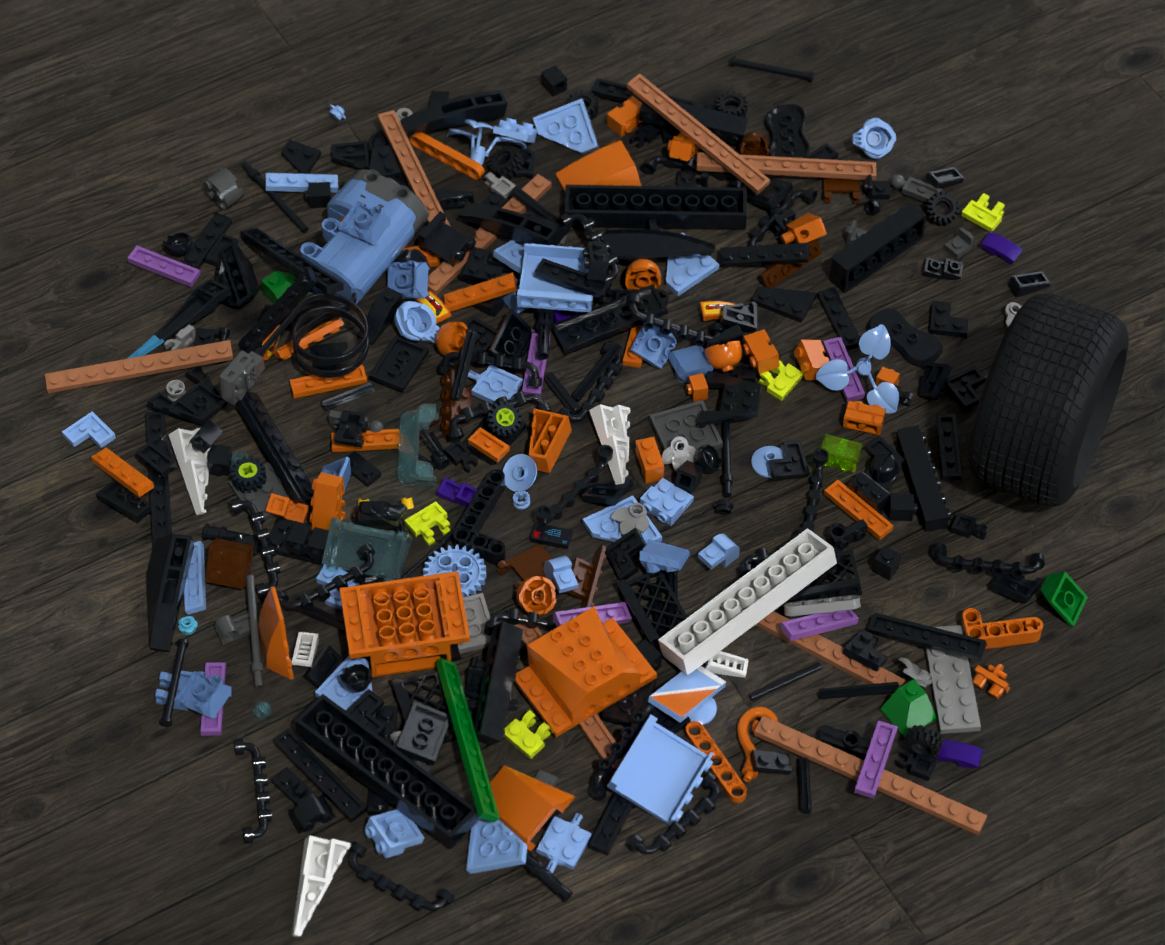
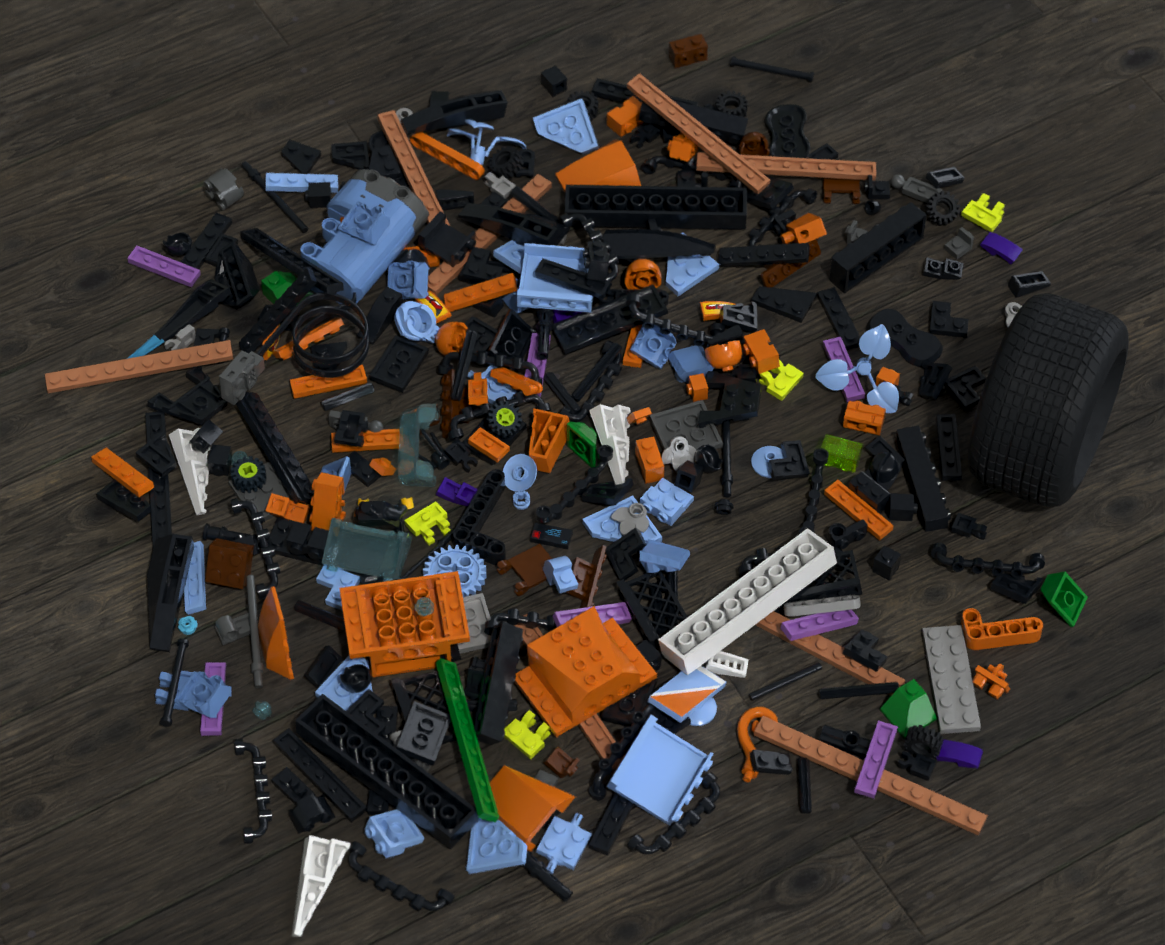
(87, 427): light blue plate -> none
(173, 388): light grey wheel -> none
(302, 640): white slope -> none
(323, 591): black bar -> none
(337, 112): light blue plate -> none
(382, 466): none -> orange plate
(424, 602): none -> clear light blue plate
(477, 390): none -> orange hinge
(511, 129): light blue plate -> none
(516, 381): none -> orange plate
(536, 595): orange cylinder -> none
(561, 763): none -> reddish brown bracket
(582, 442): none -> green slope
(639, 416): none -> orange plate
(688, 50): none -> reddish brown brick
(720, 551): light blue brick -> none
(724, 767): orange beam -> none
(810, 357): orange brick -> none
(874, 138): light blue helmet -> none
(921, 676): light grey plate -> none
(927, 636): black plate -> none

